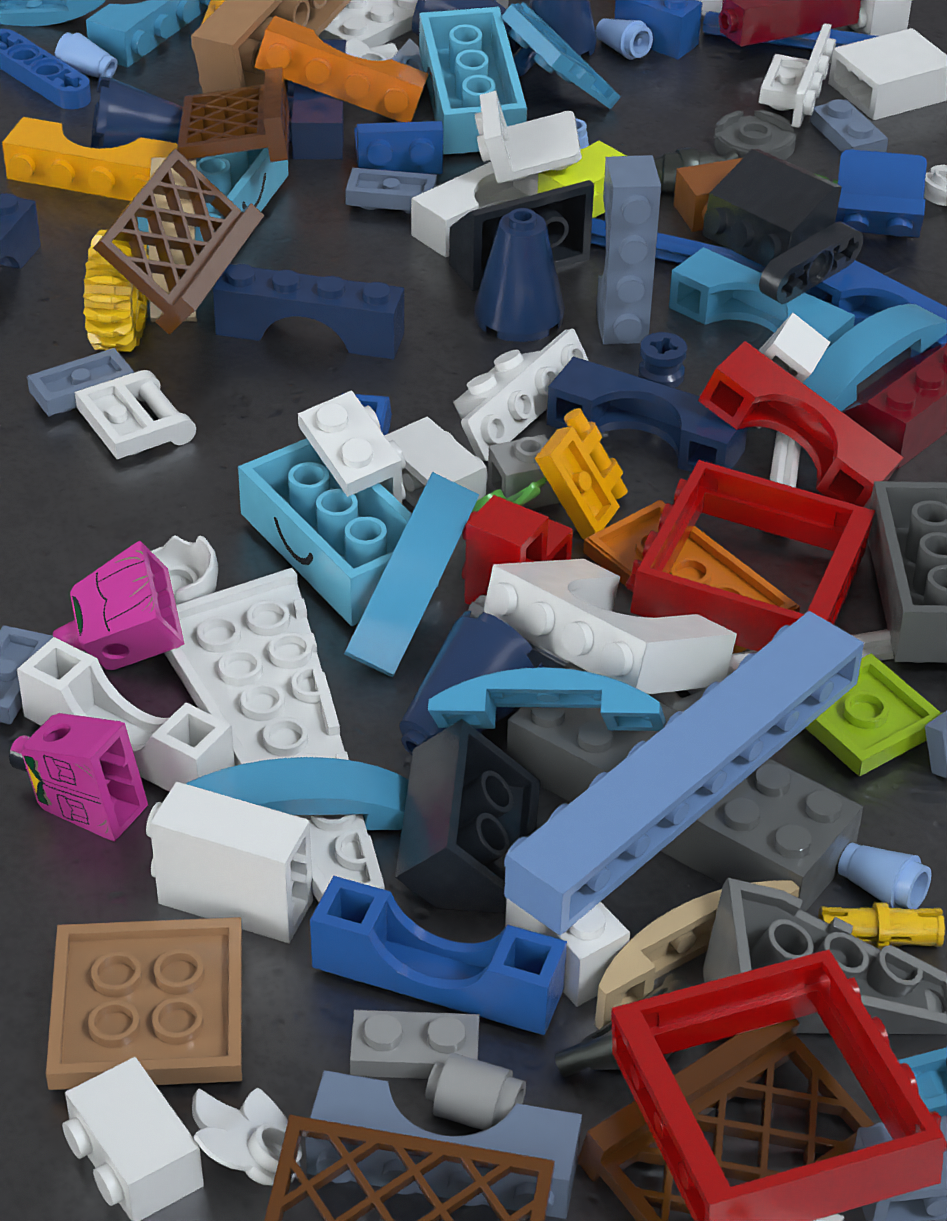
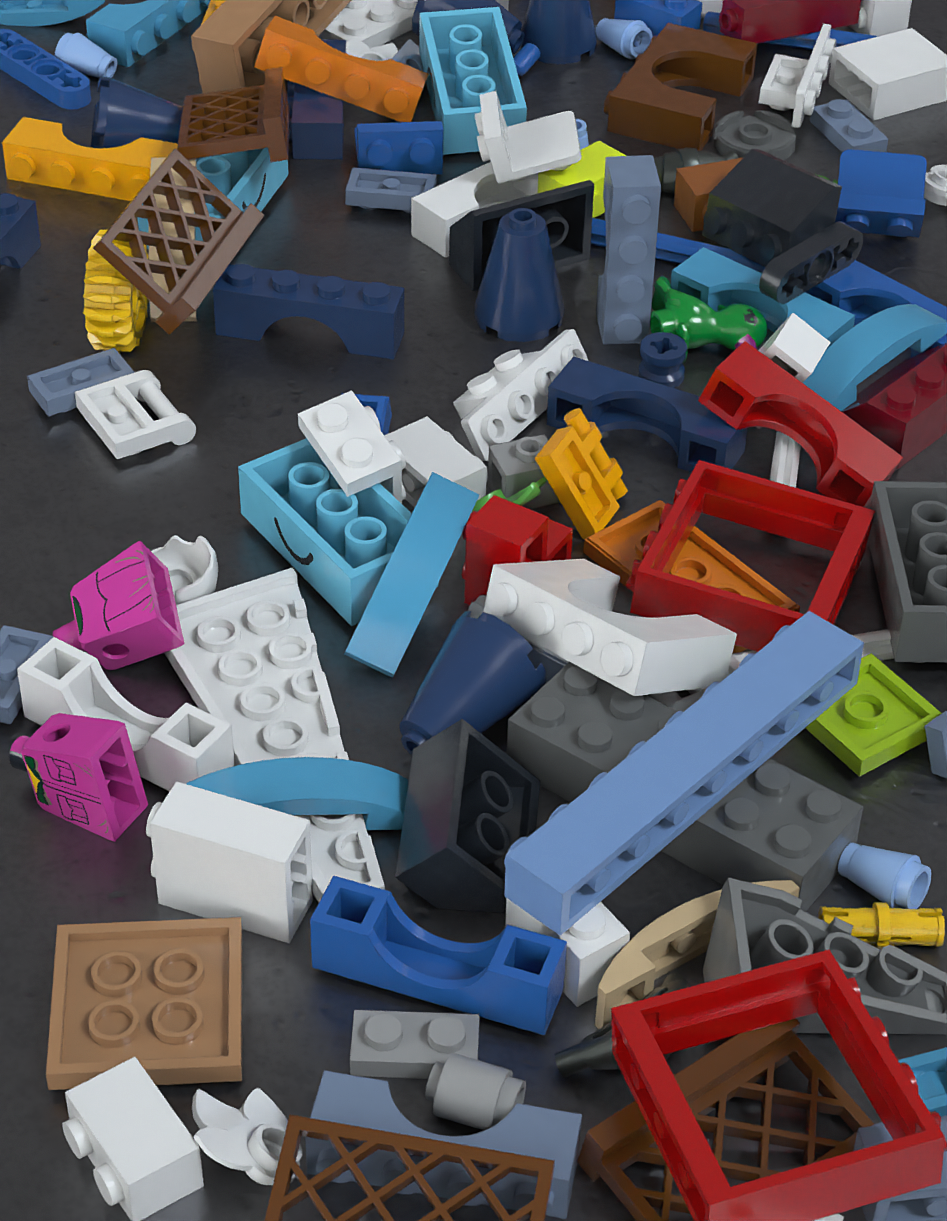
(476, 699): dark azure slope -> none
(555, 54): dark azure wing -> none
(653, 111): none -> reddish brown arch
(700, 324): none -> green animal

